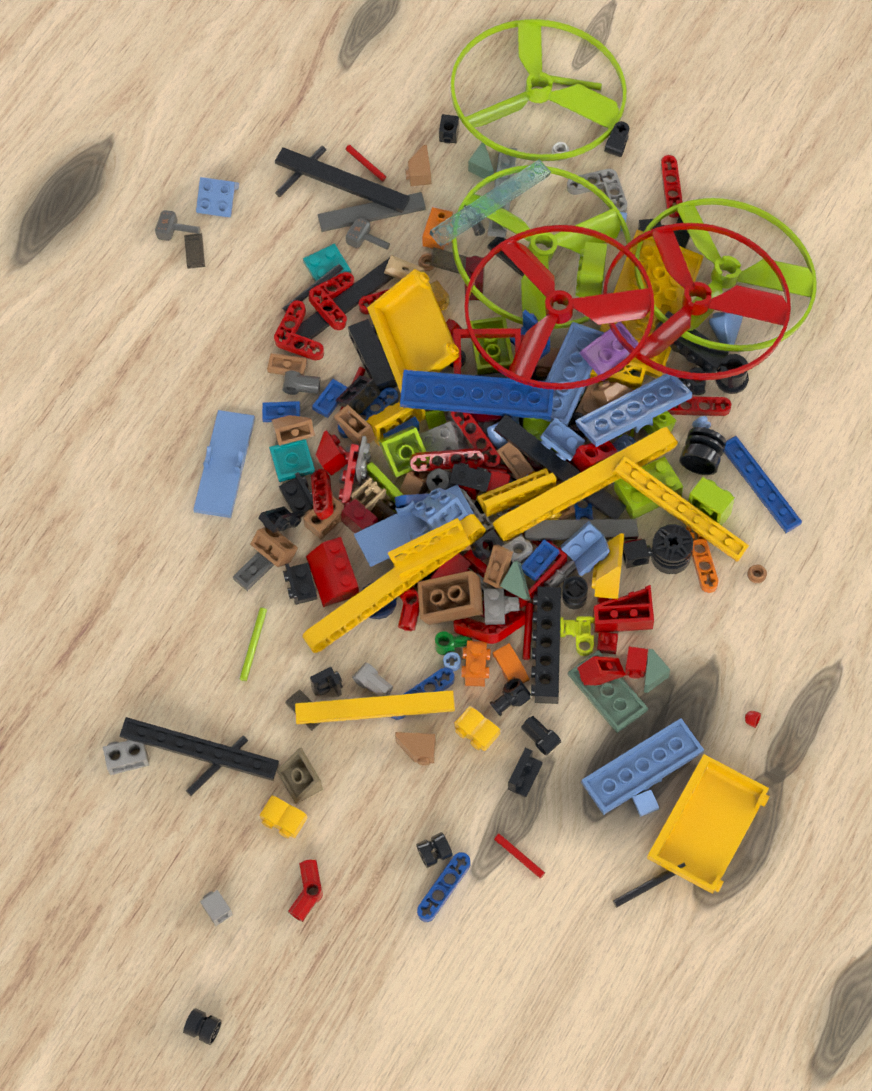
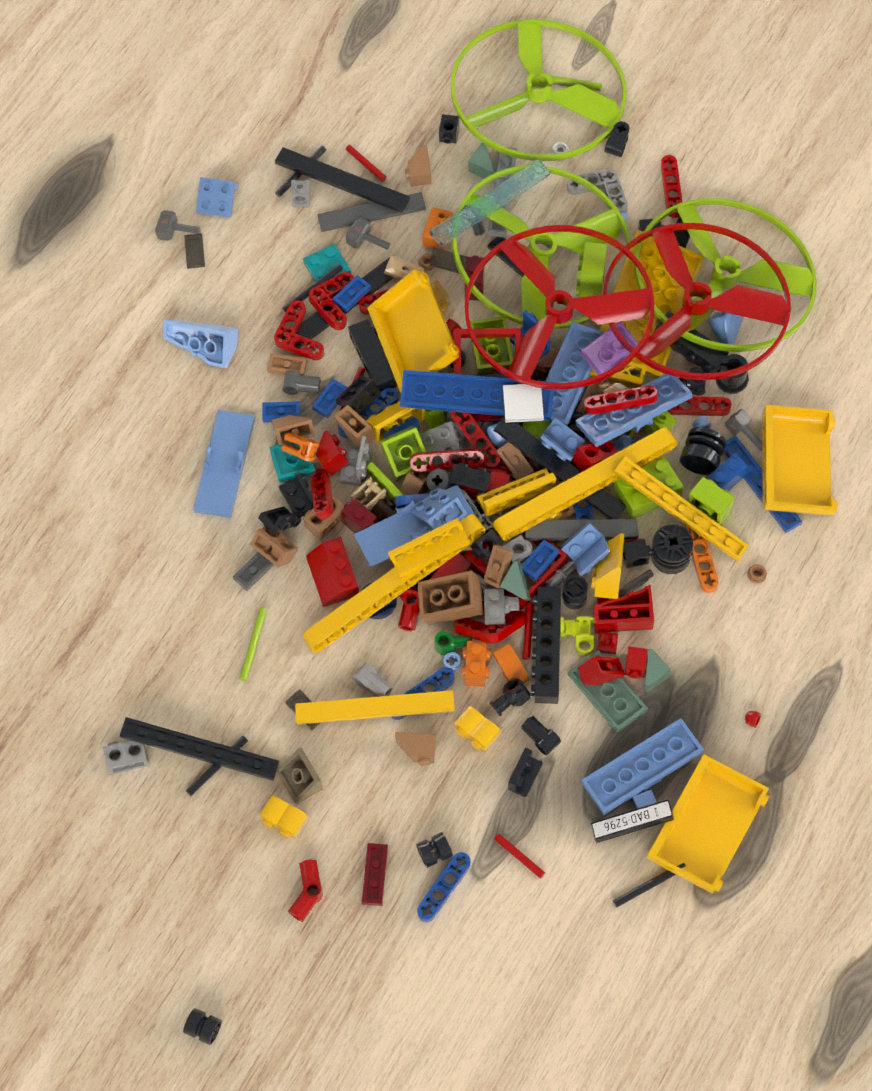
(208, 341): none -> light blue wedge
(216, 907): light grey brick -> none
(300, 193): none -> light grey brick
(301, 583): black bracket -> none
(306, 450): none -> orange piece
(325, 680): black bracket -> none
(348, 475): red wing -> none
(352, 293): none -> blue plate
(374, 874): none -> dark red plate
(522, 403): none -> white tile
(621, 401): none -> red beam
(632, 821): none -> tile
(636, 583): none -> clear smoke tile
(730, 473): none -> blue brick
(738, 422): none -> dark grey piece
(797, 460): none -> yellow windscreen

